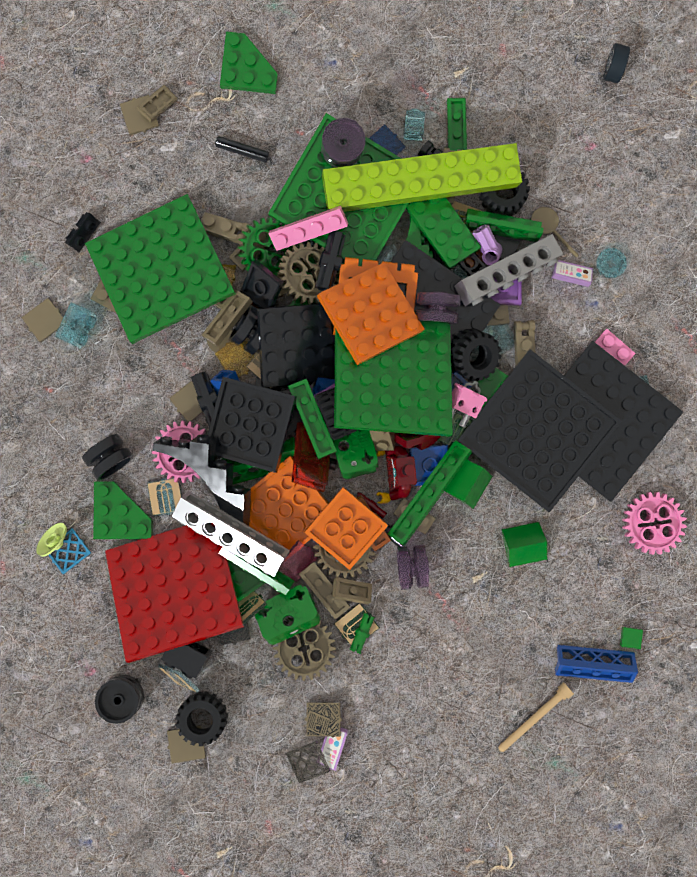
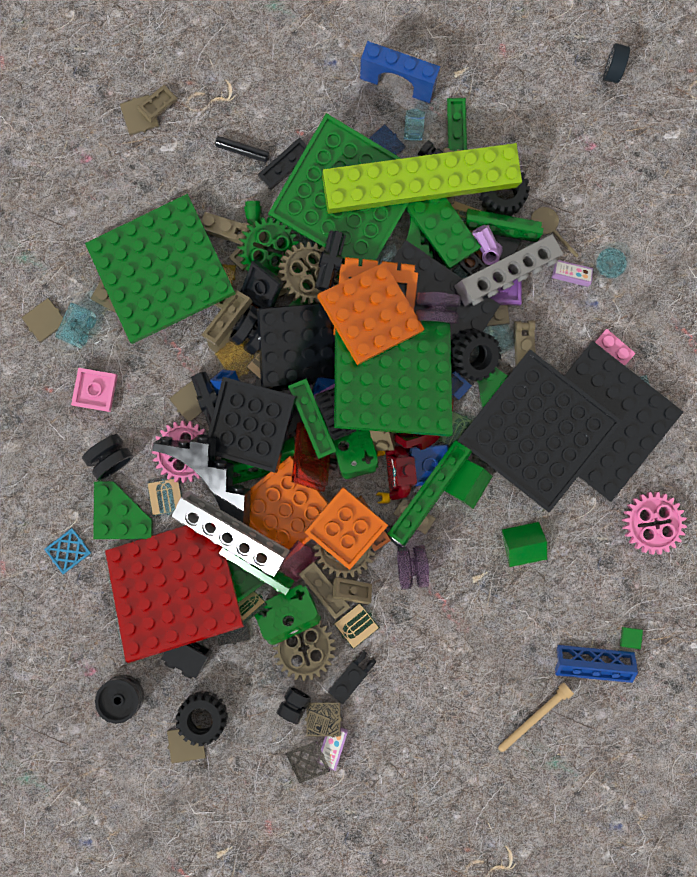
(51, 539): yellowish green dish -> none
(86, 226): black hinge -> none
(94, 390): none -> bright pink plate
(178, 678): clear light blue piece -> none
(246, 67): green plate -> none
(252, 211): none -> green cone
(283, 164): none -> black plate
(293, 705): none -> black wheel
(308, 228): bright pink plate -> none
(335, 134): clear purple wheel -> none
(350, 678): none -> black hinge
(362, 633): green pin -> none
(375, 508): dark red piece -> none
(420, 73): none -> blue arch
(467, 401): bright pink piece -> none

